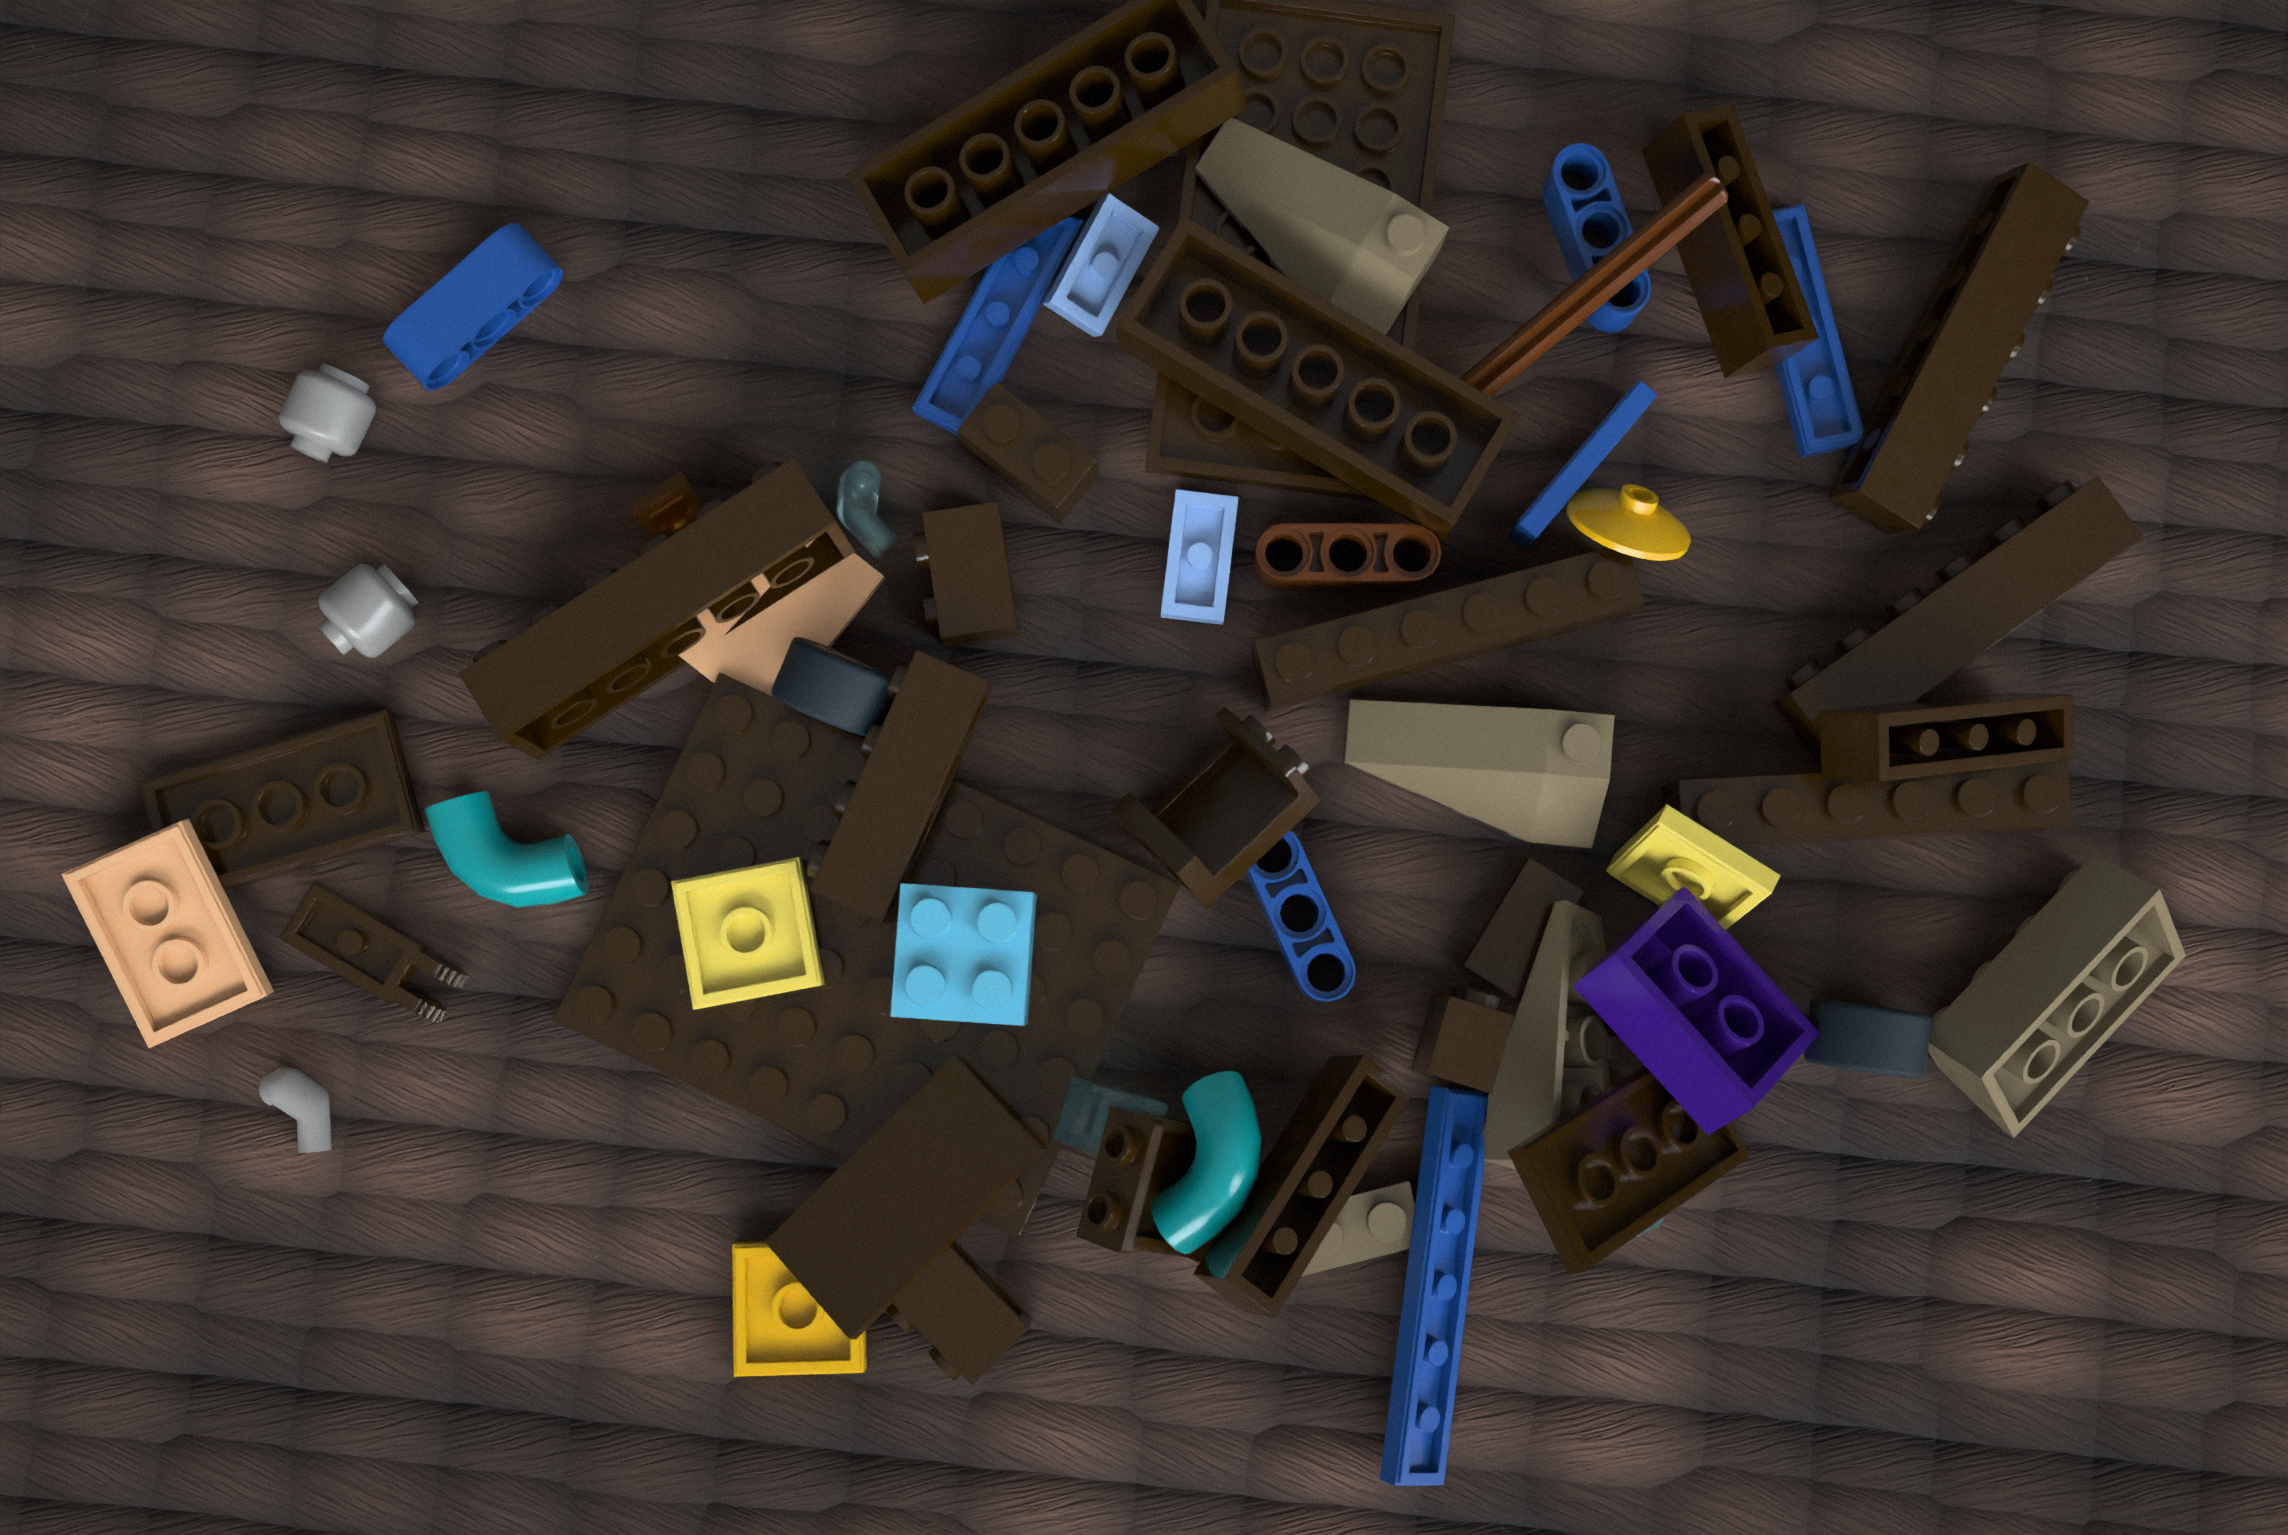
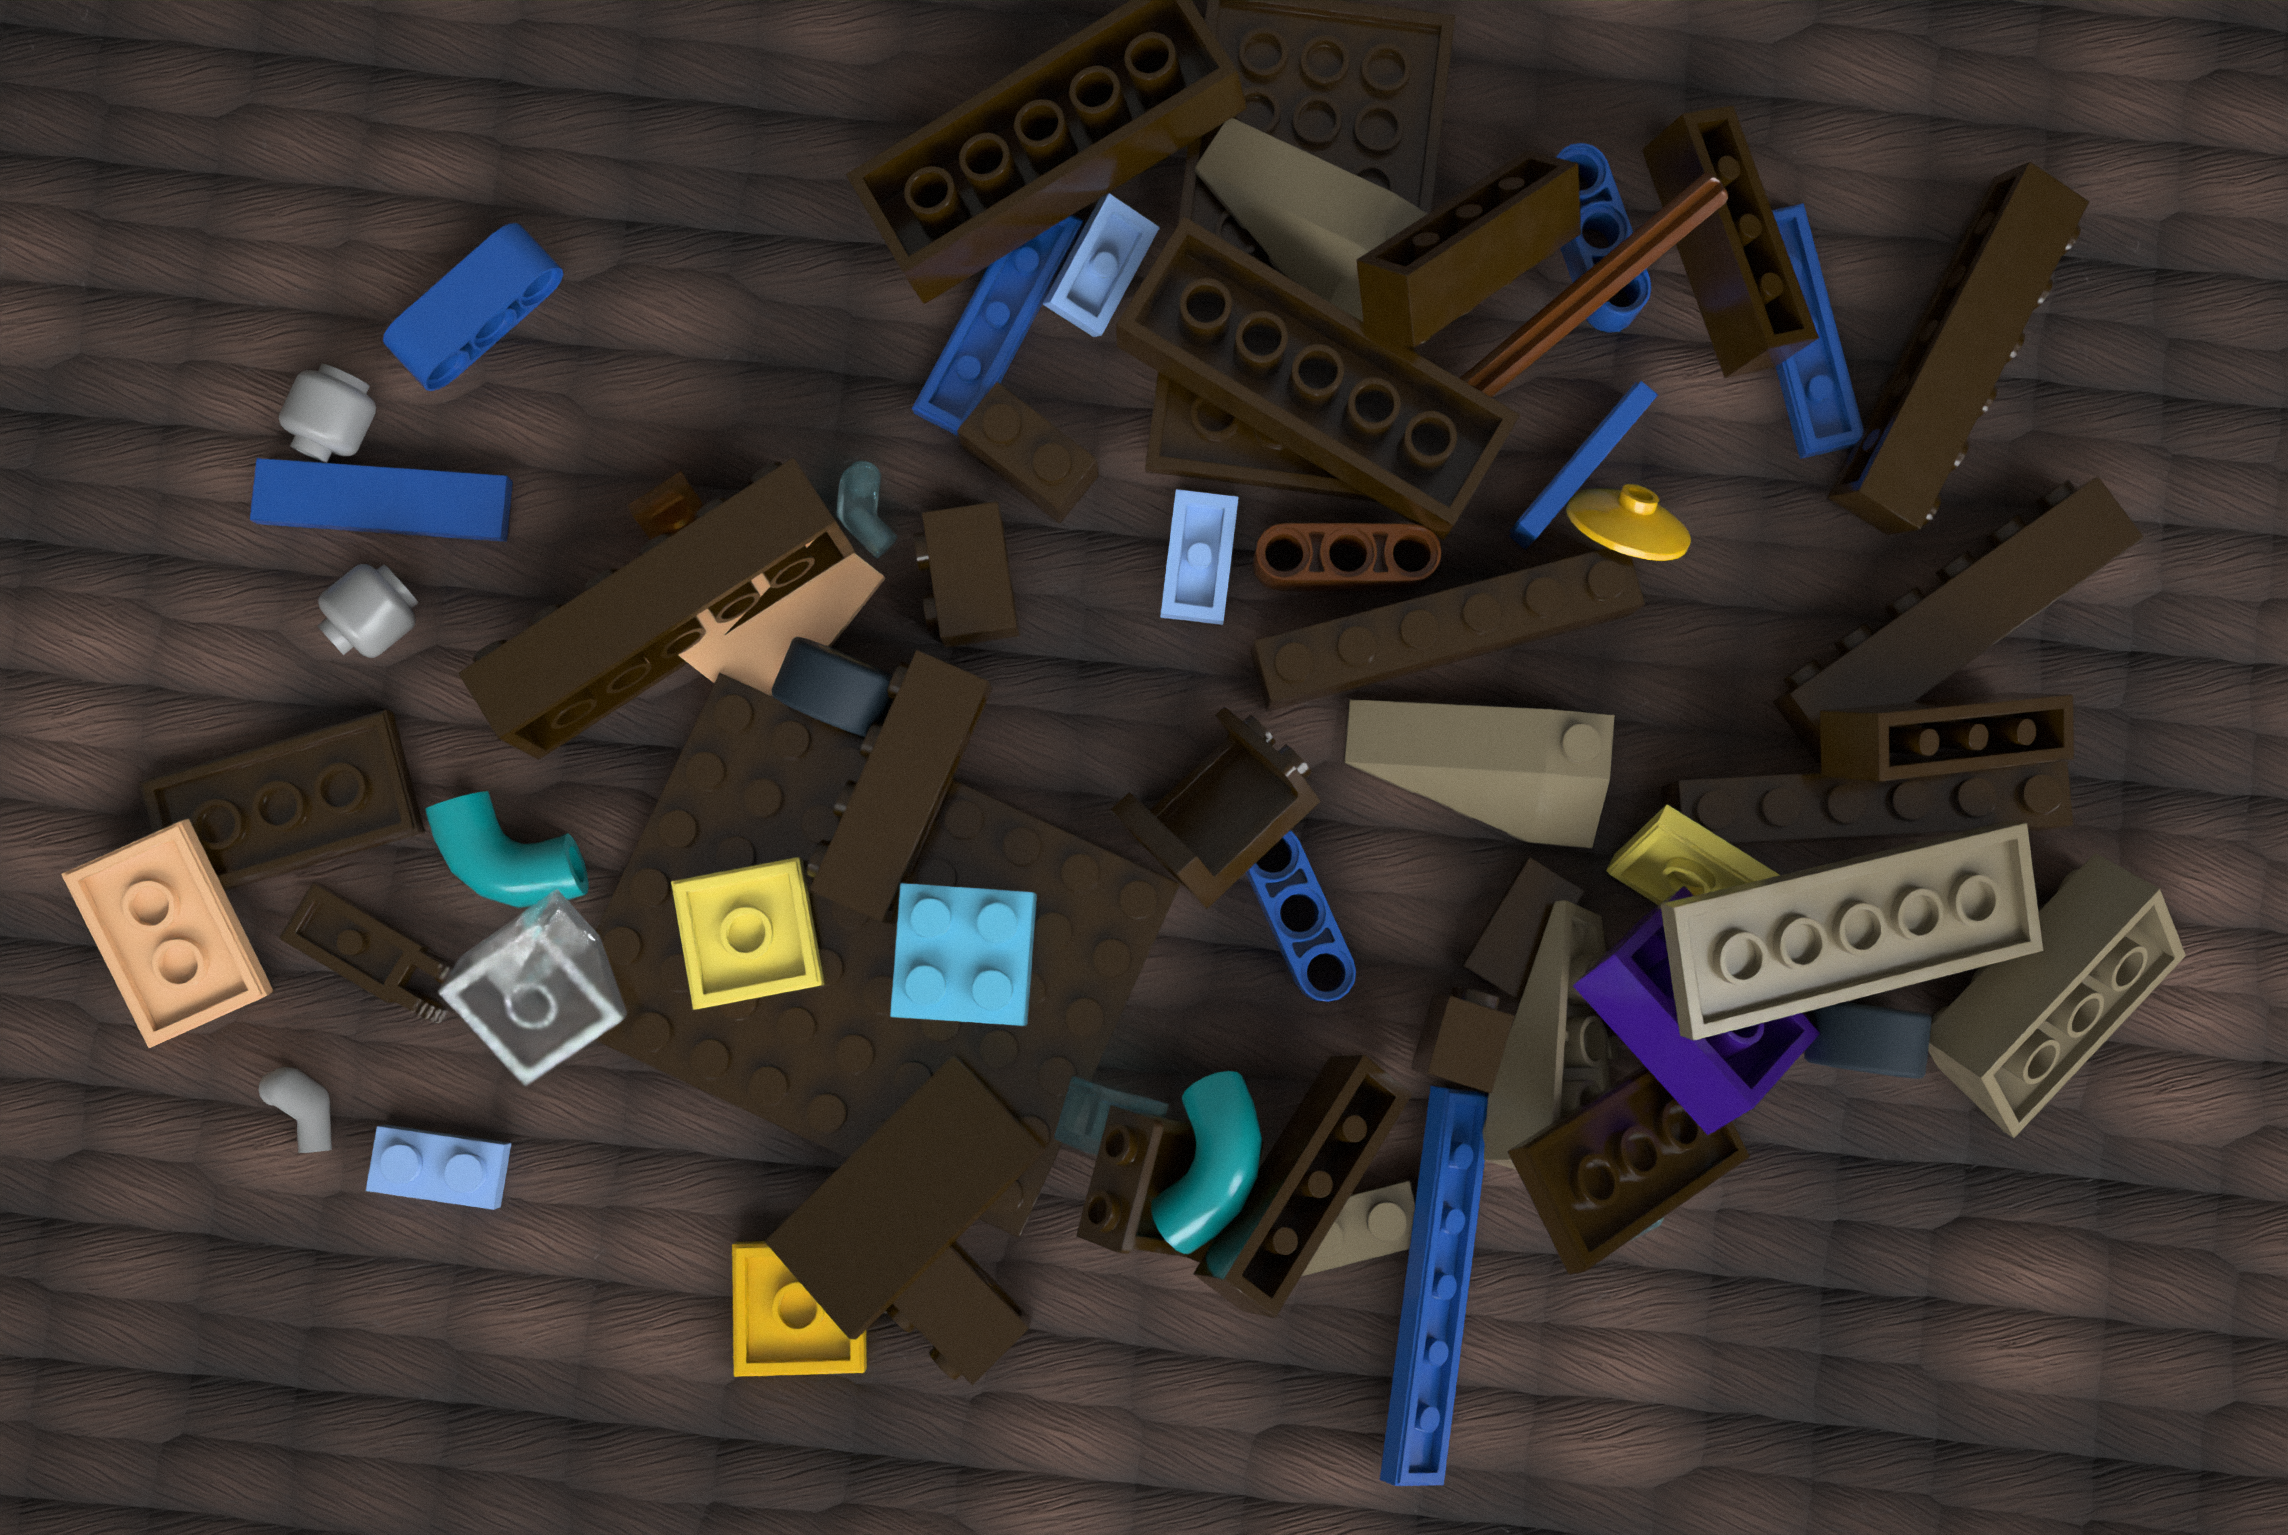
(381, 499): none -> blue tile
(438, 1167): none -> light blue plate
(537, 988): none -> clear slope
(1469, 248): none -> dark brown brick
(1851, 929): none -> dark tan plate

